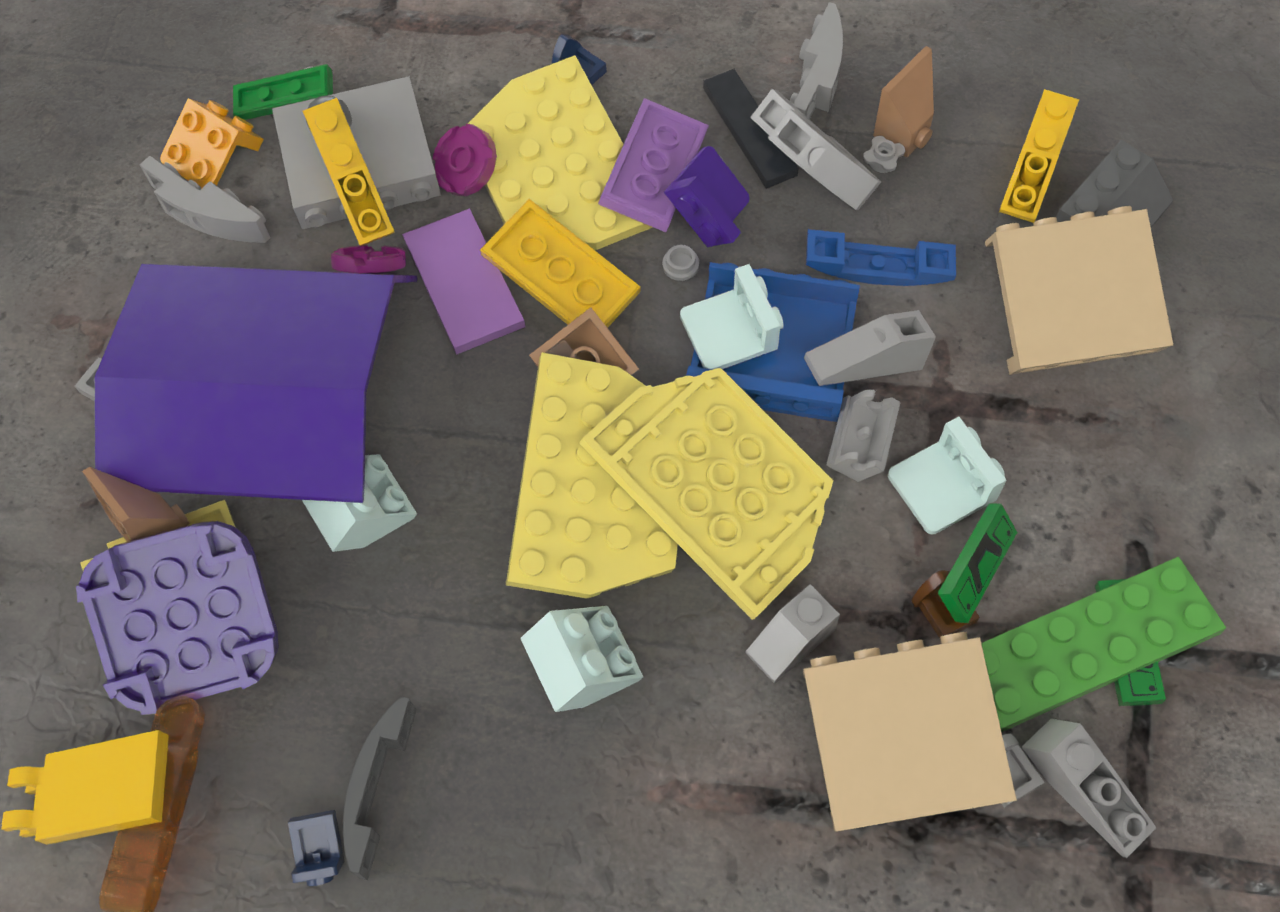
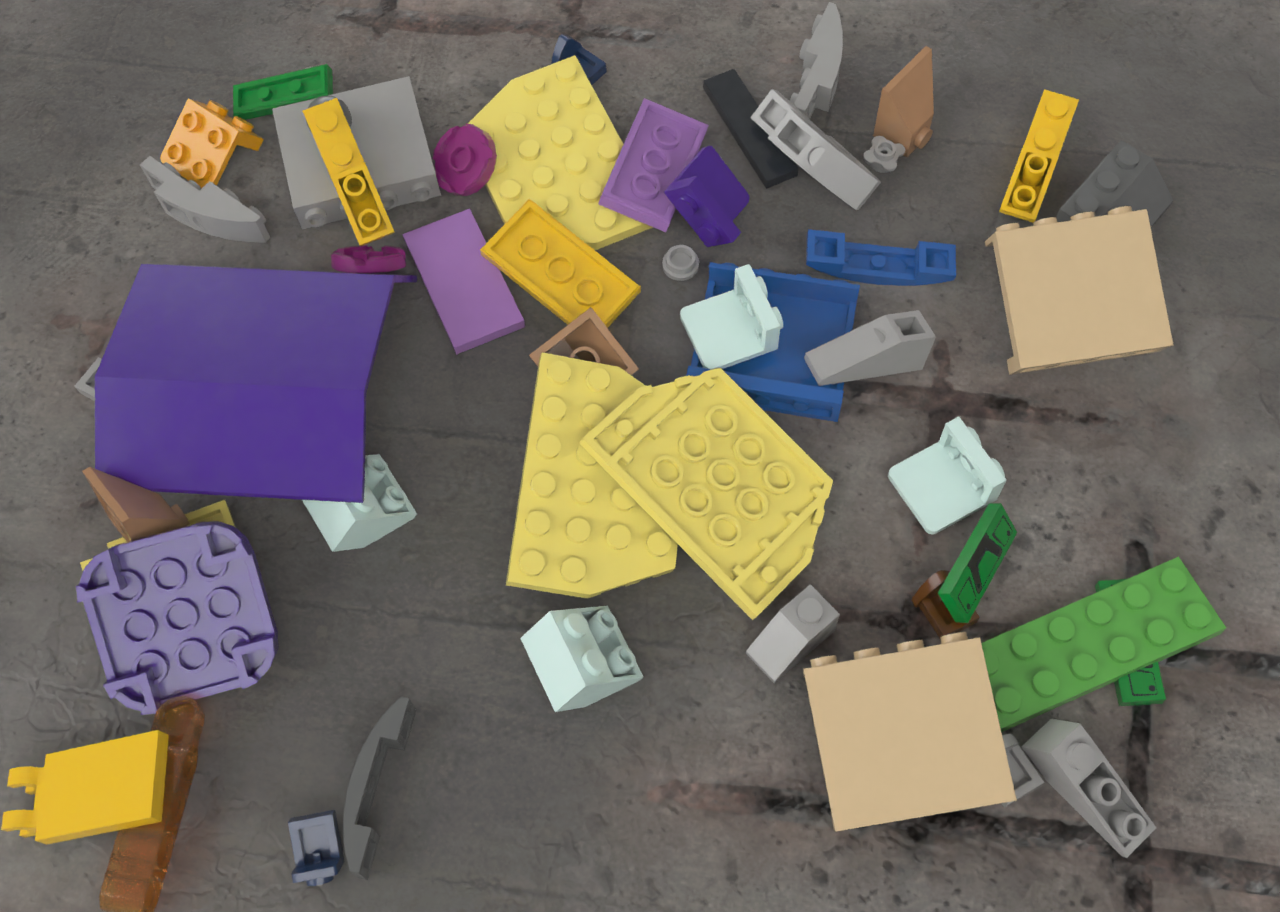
(863, 435): light grey hinge -> none

